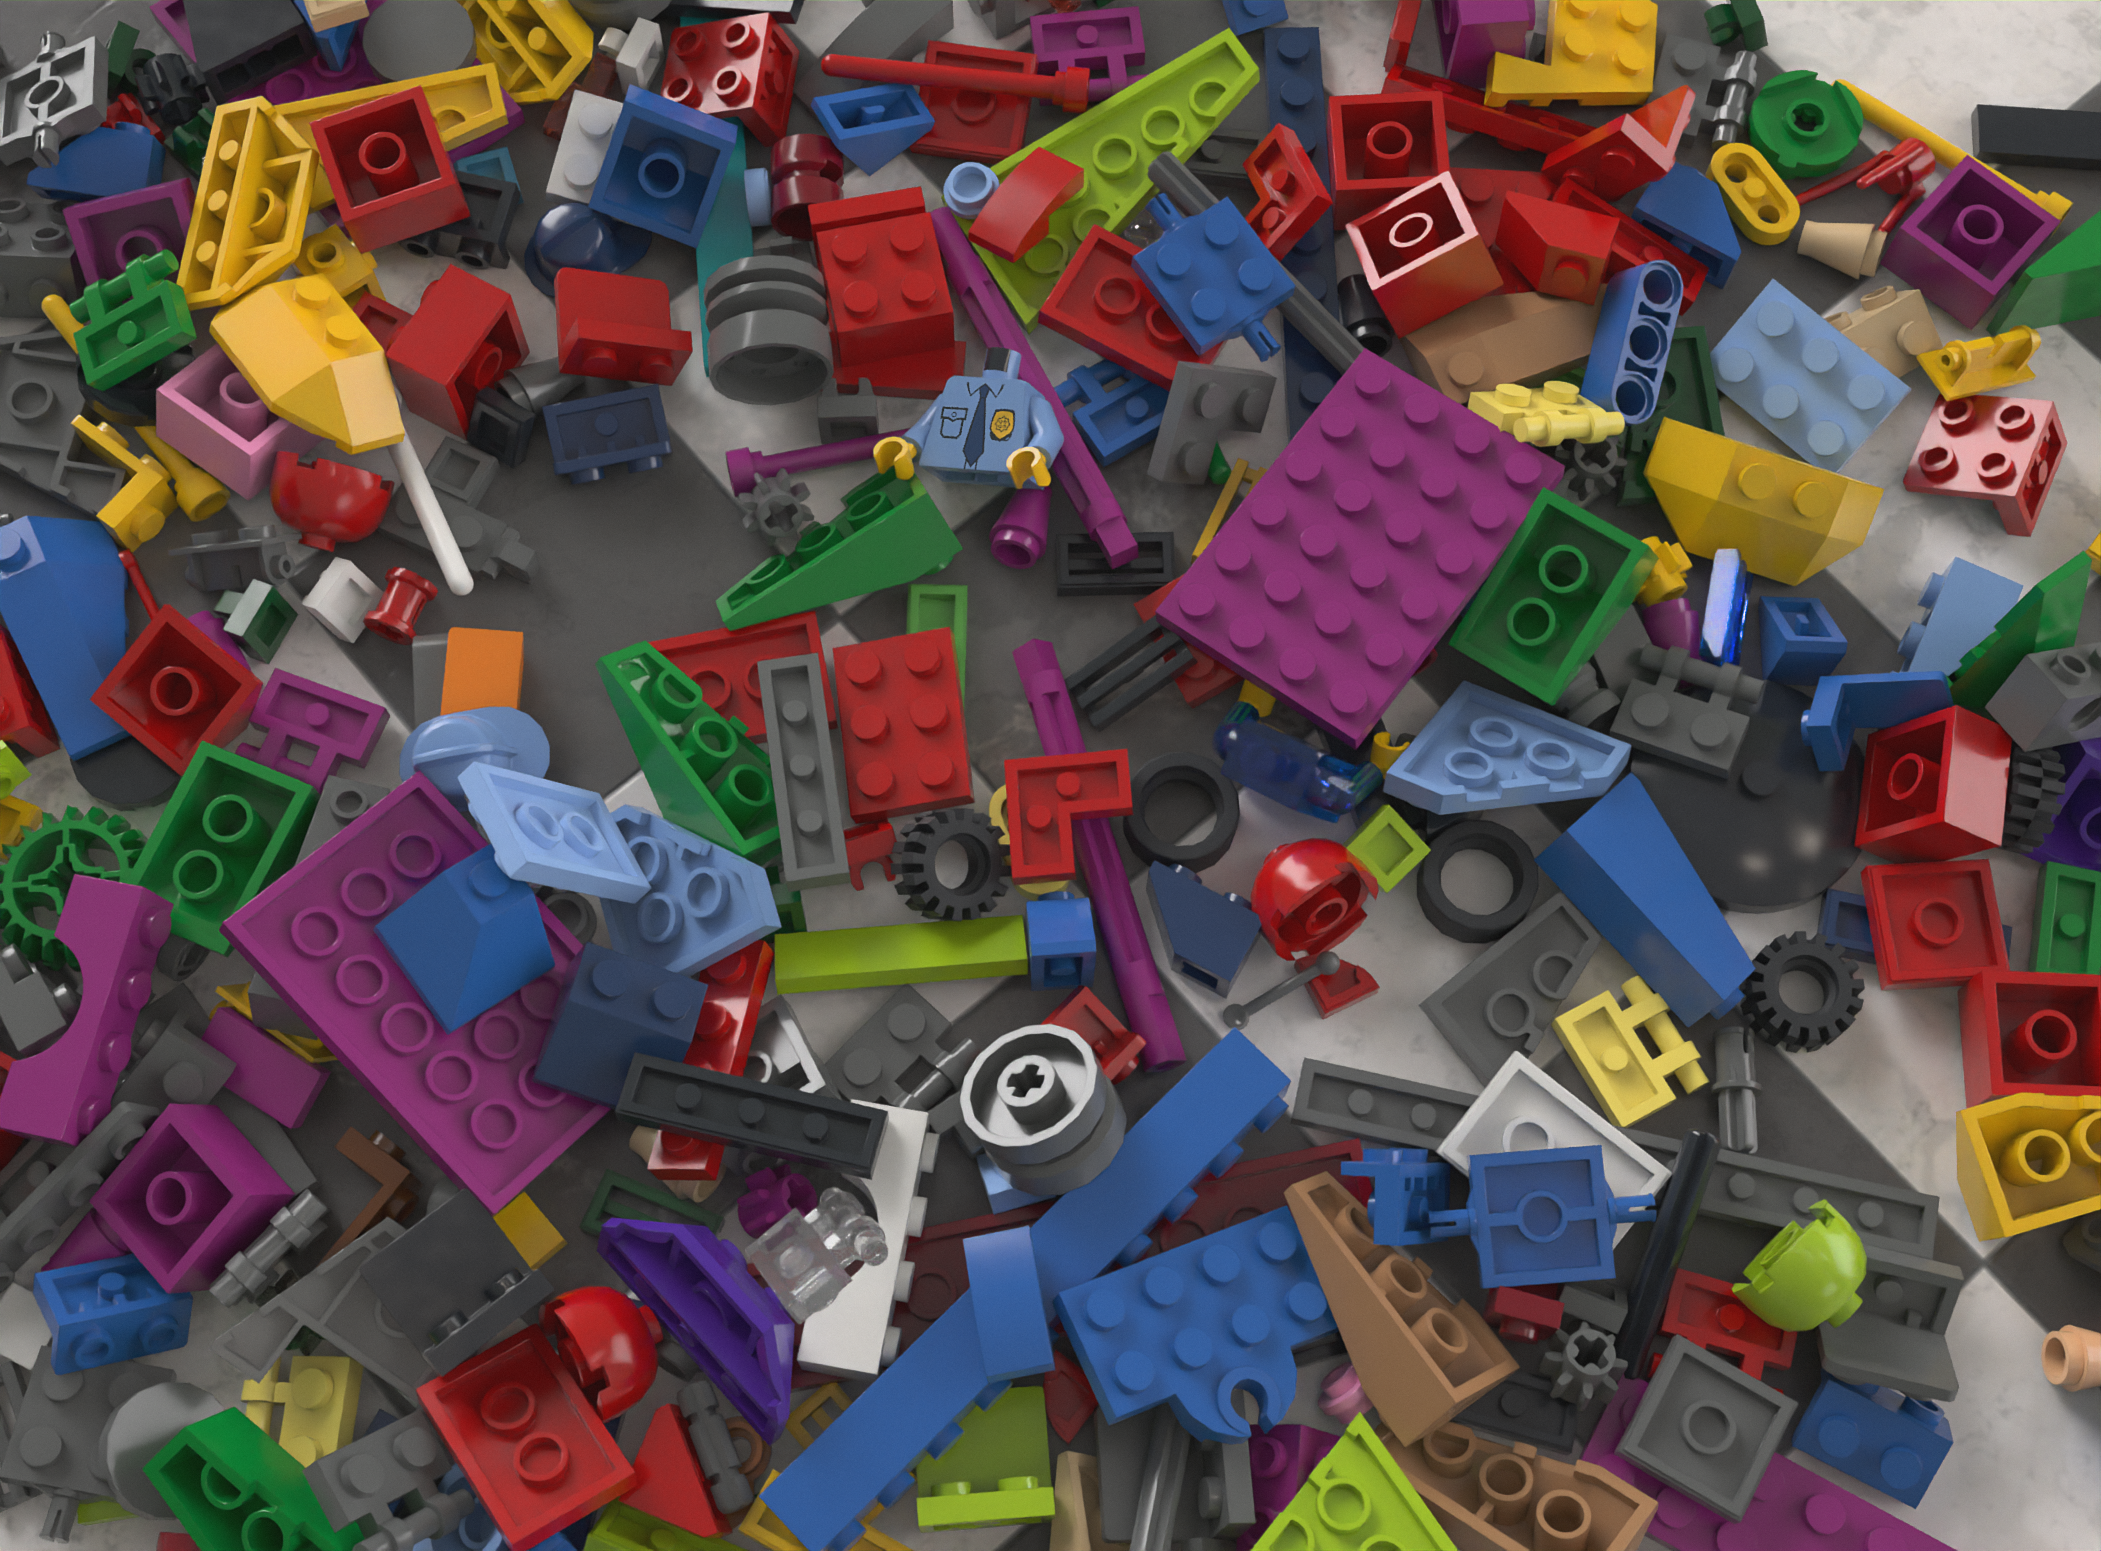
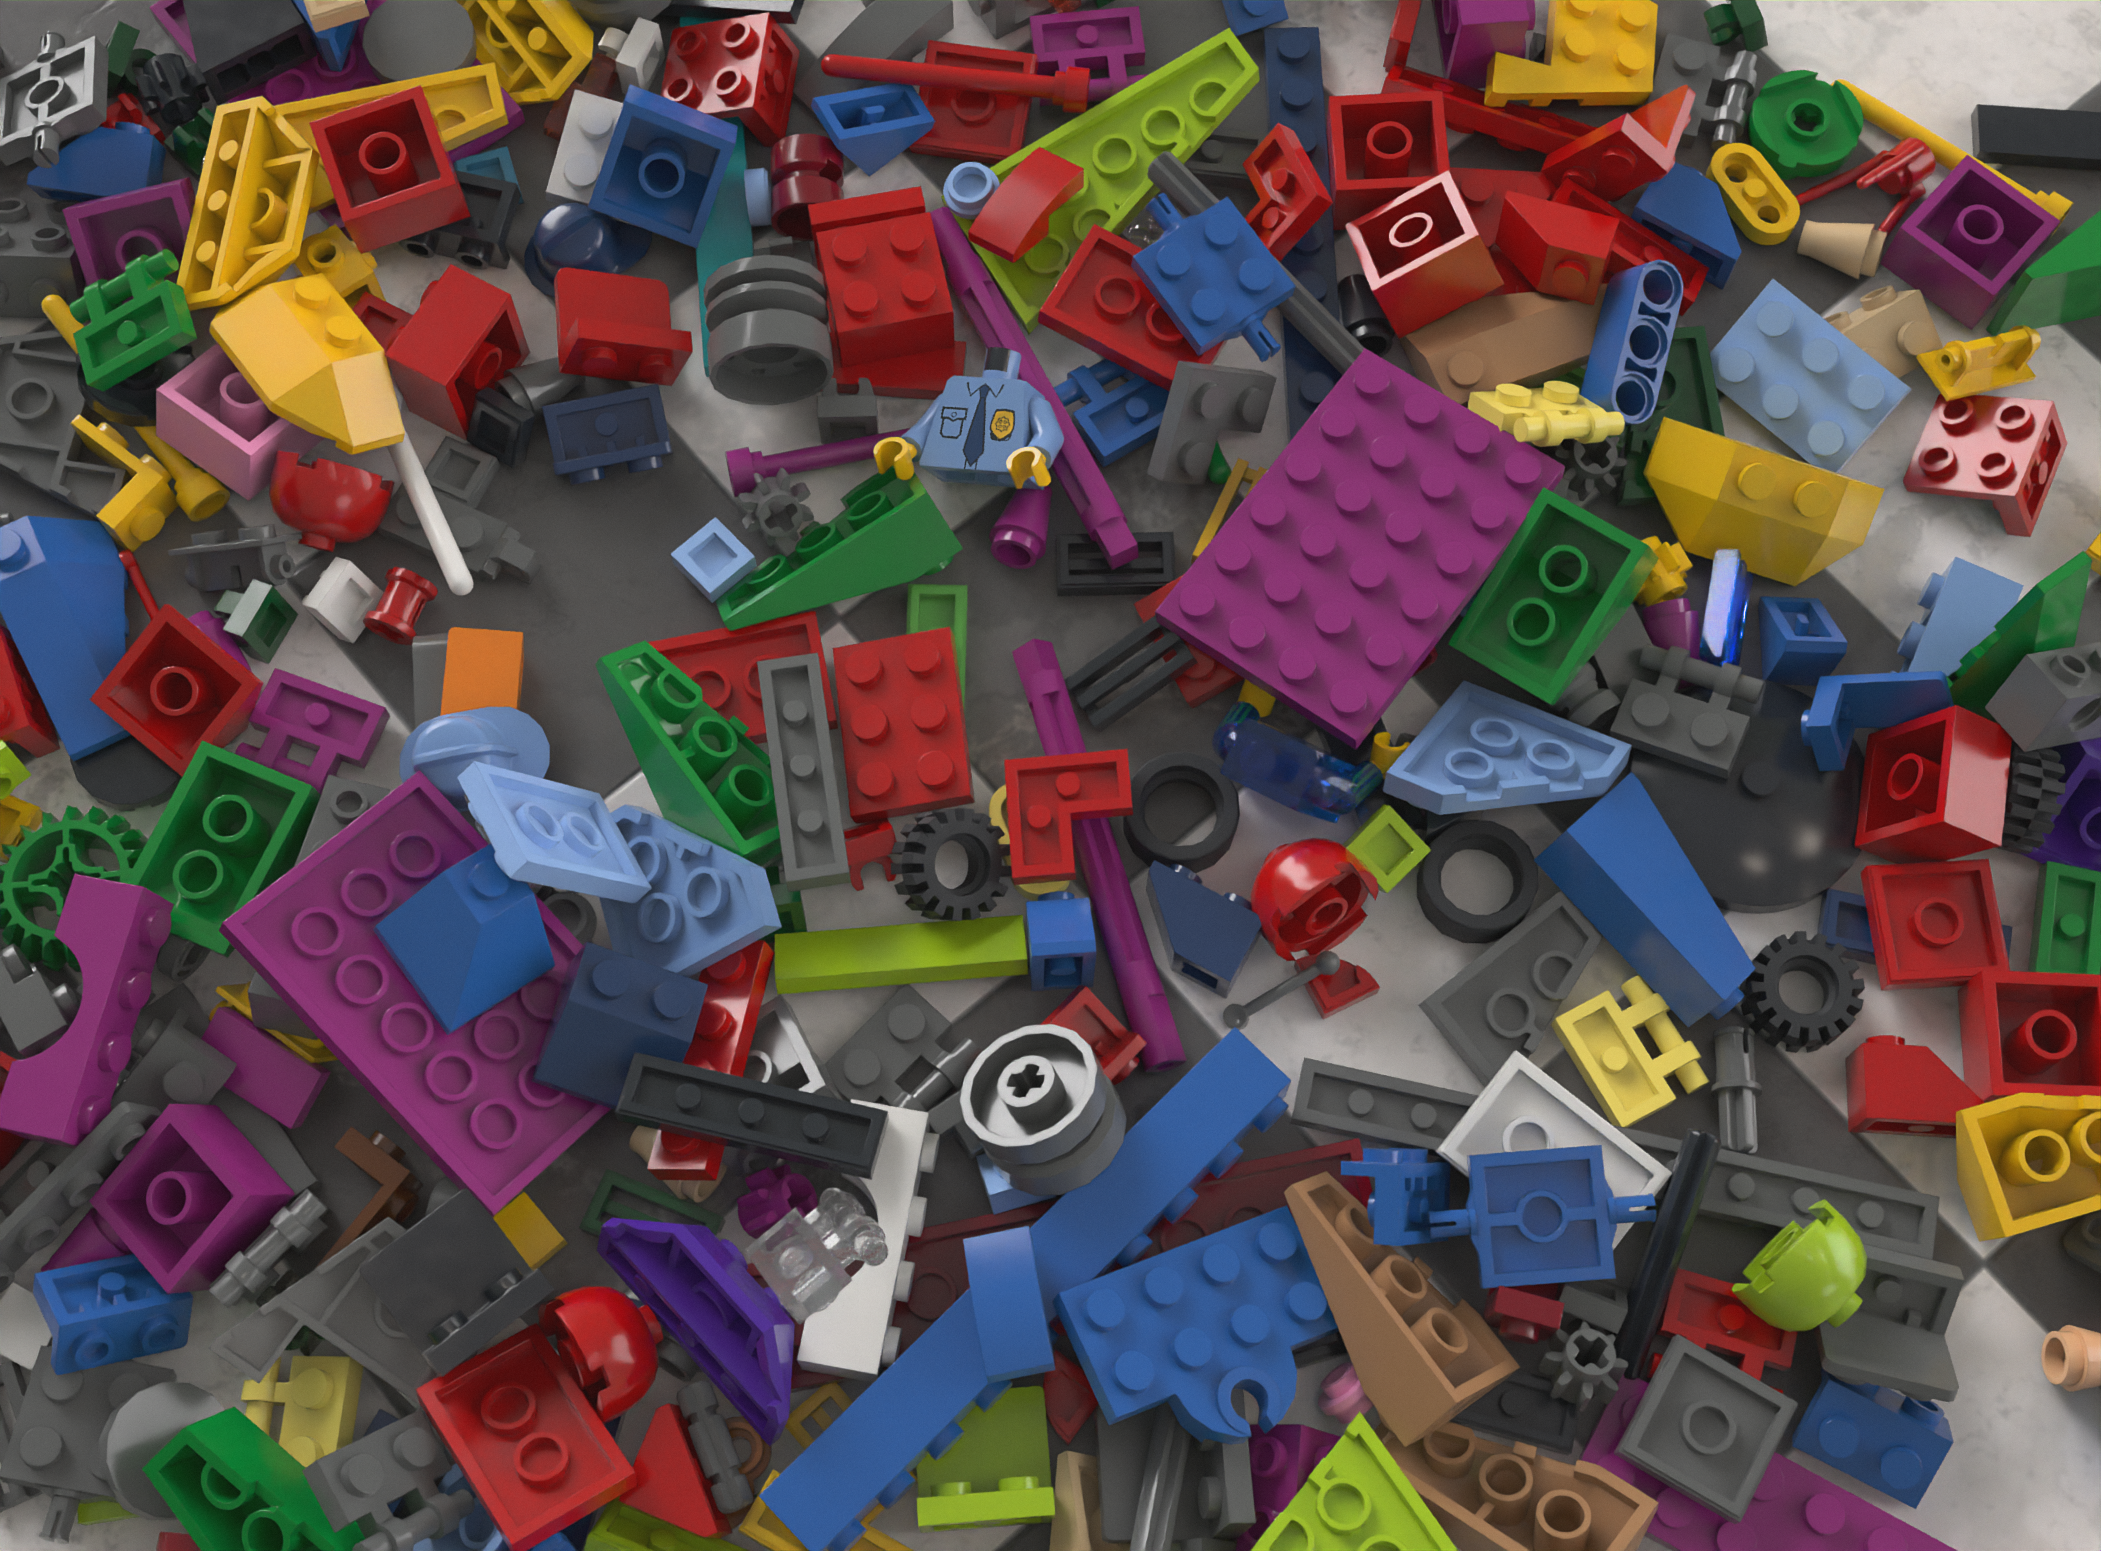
(713, 559): none -> light blue plate
(1903, 1090): none -> red slope

